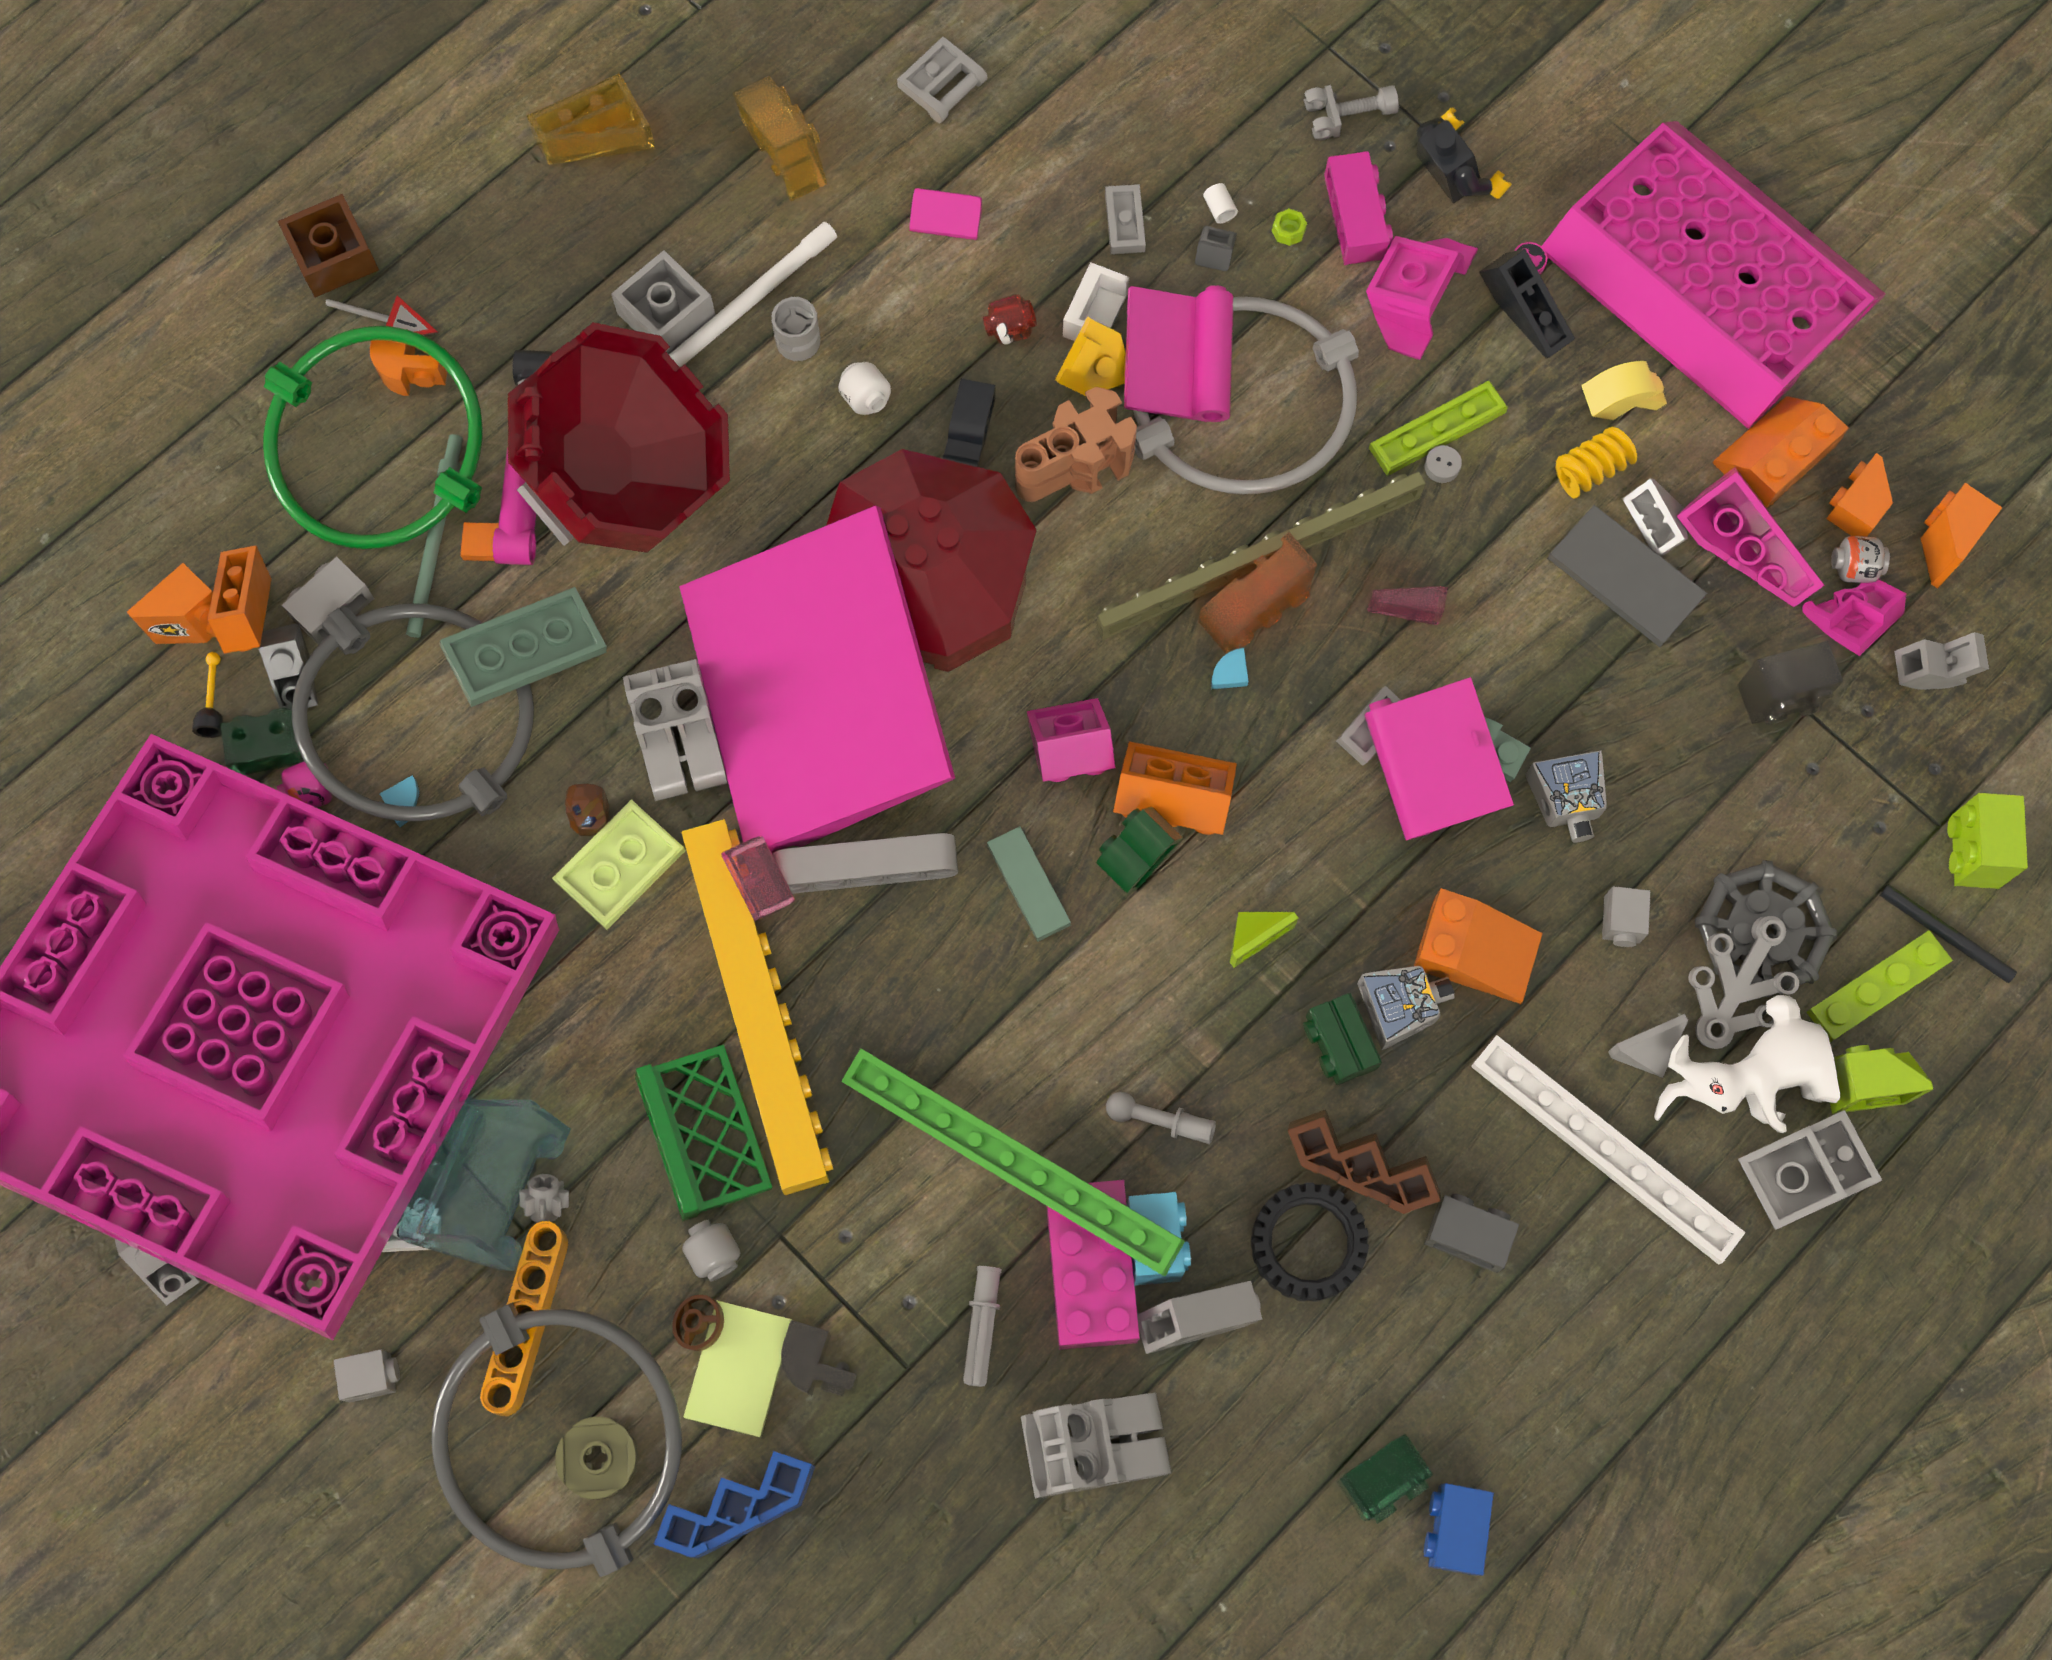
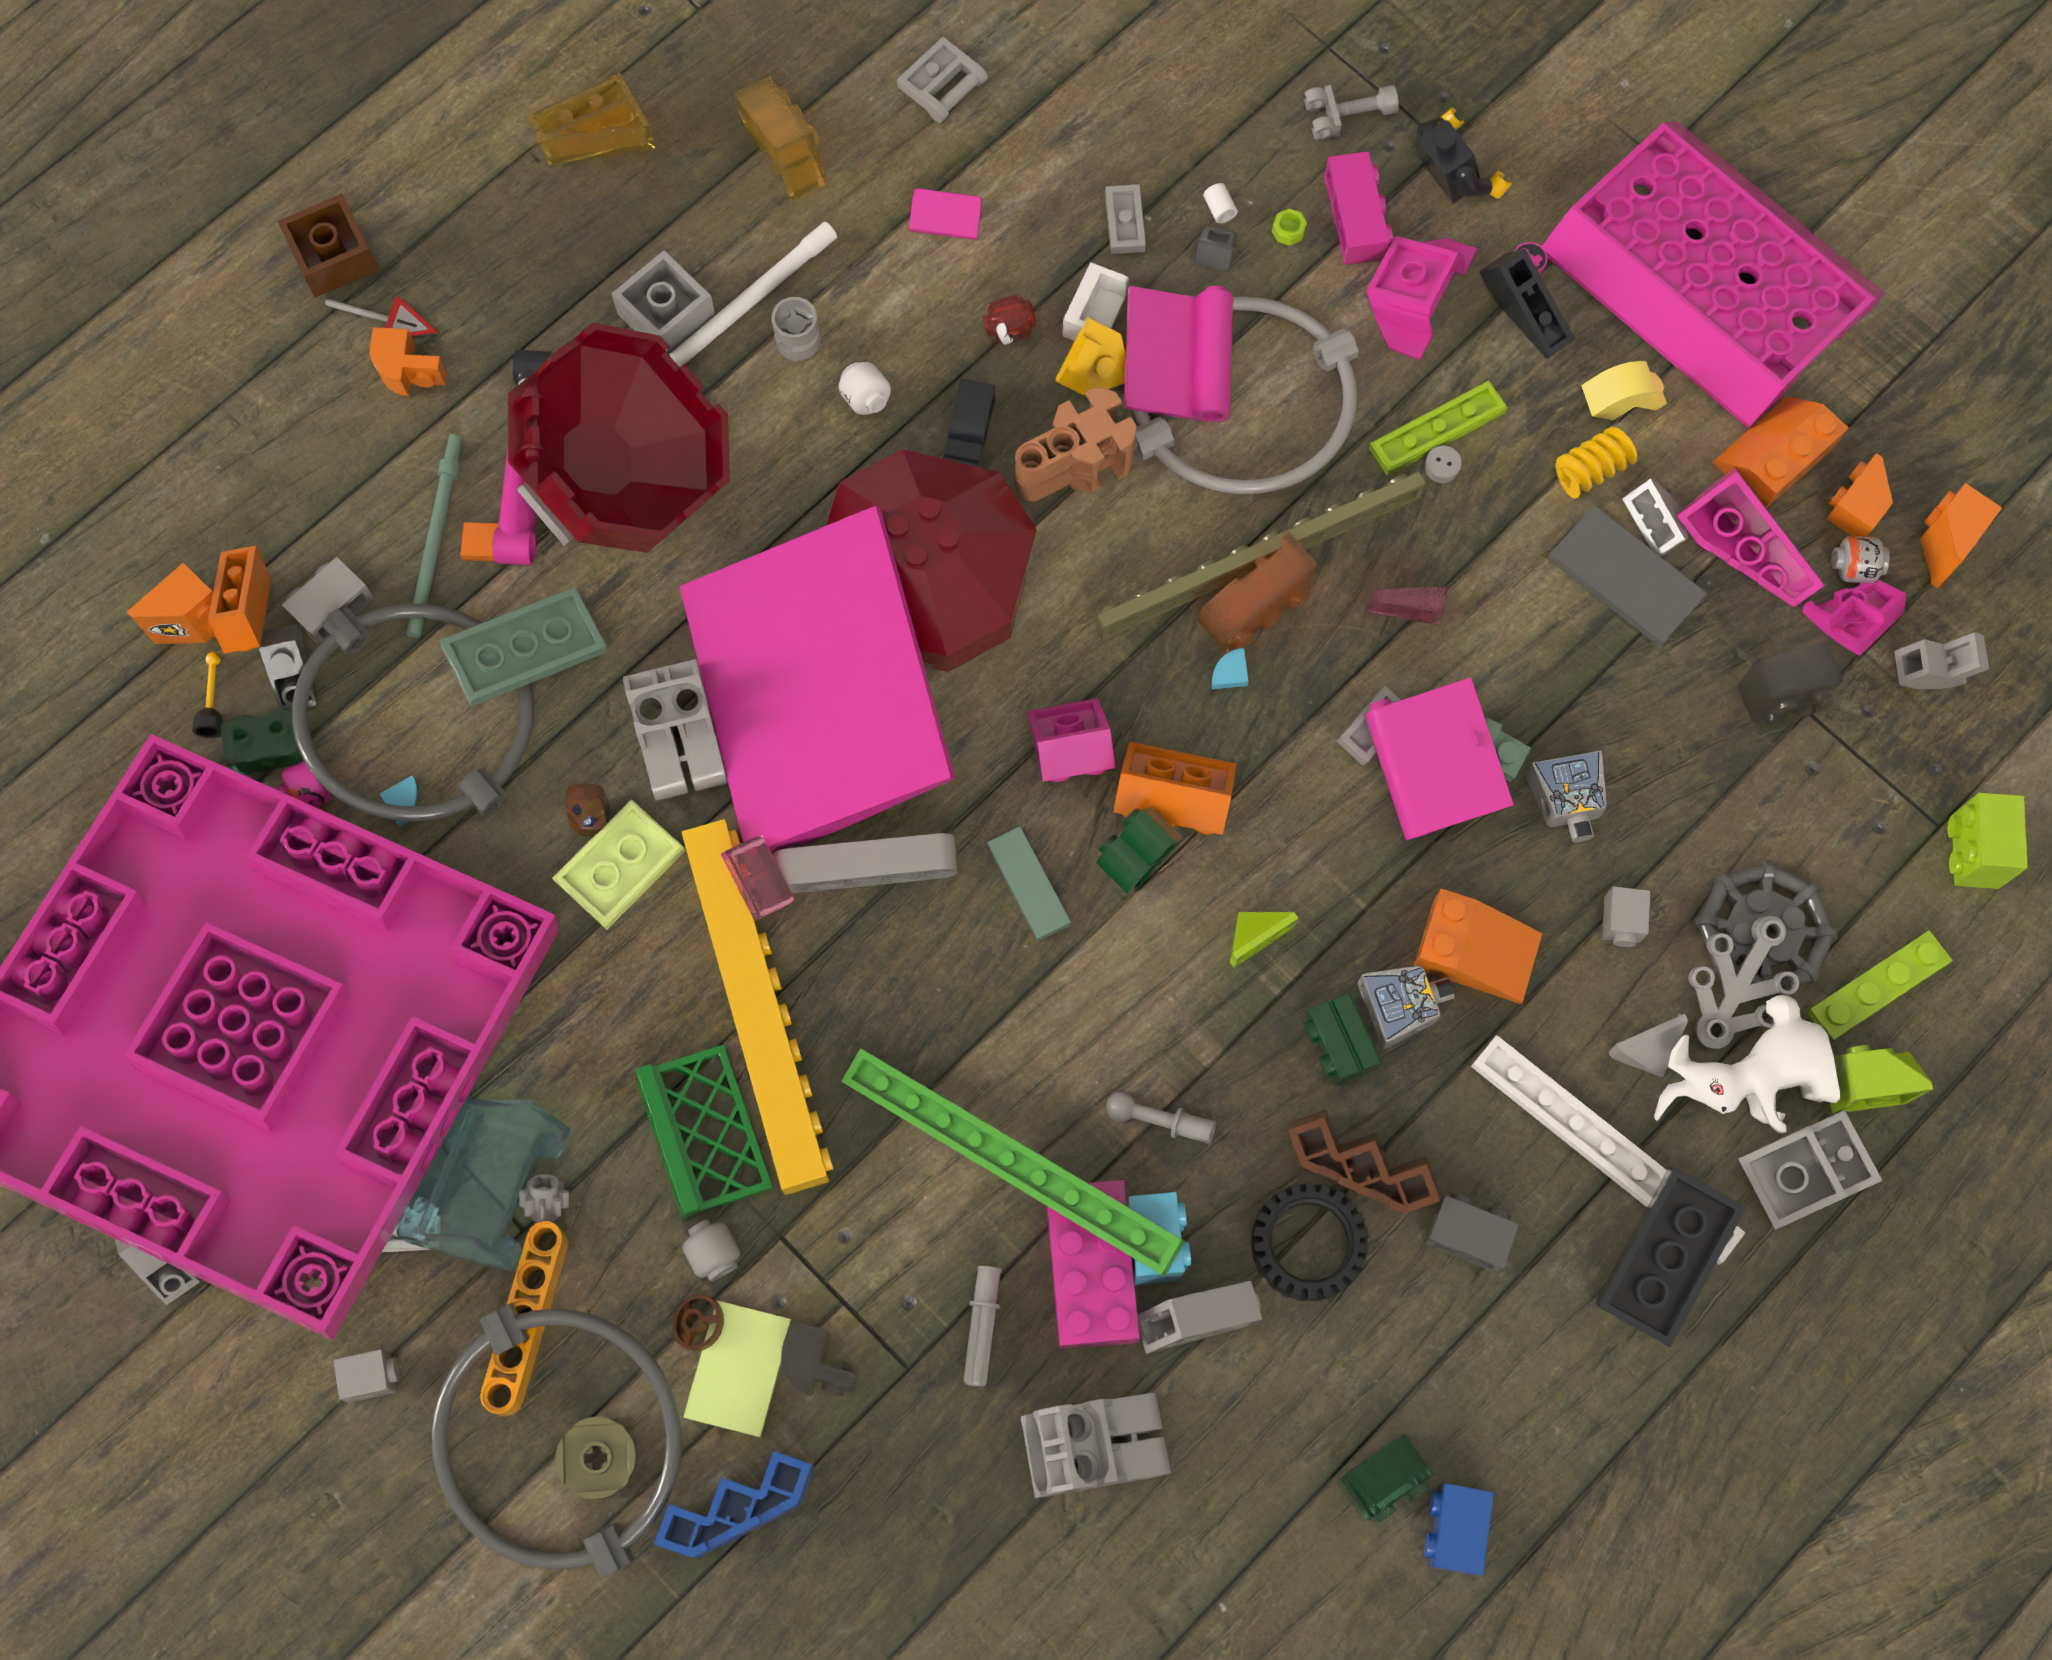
(452, 486): green piece -> none
(1670, 1256): none -> black brick
(1948, 933): black bar -> none

